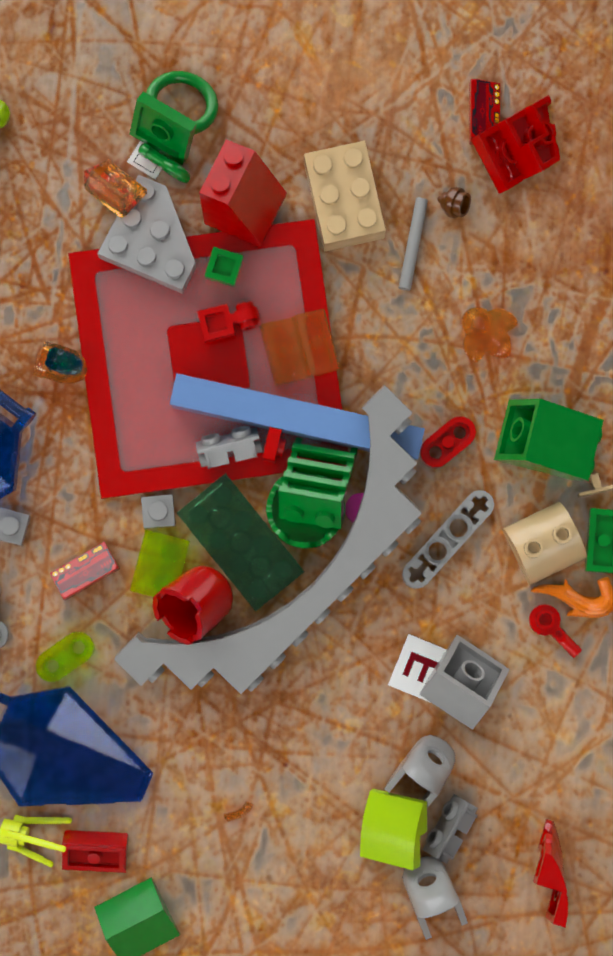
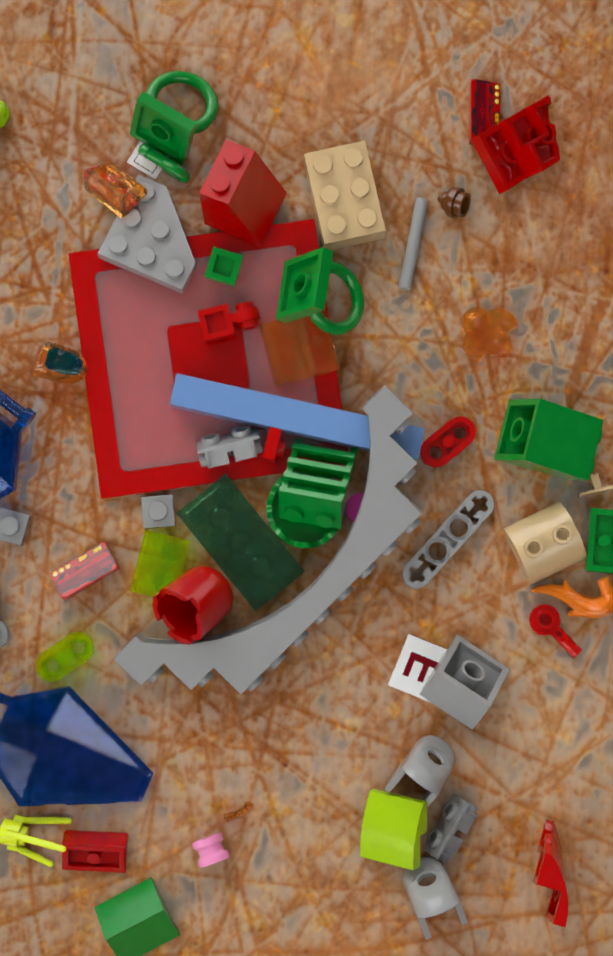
(210, 850): none -> bright pink wheel
(305, 291): none -> green tile

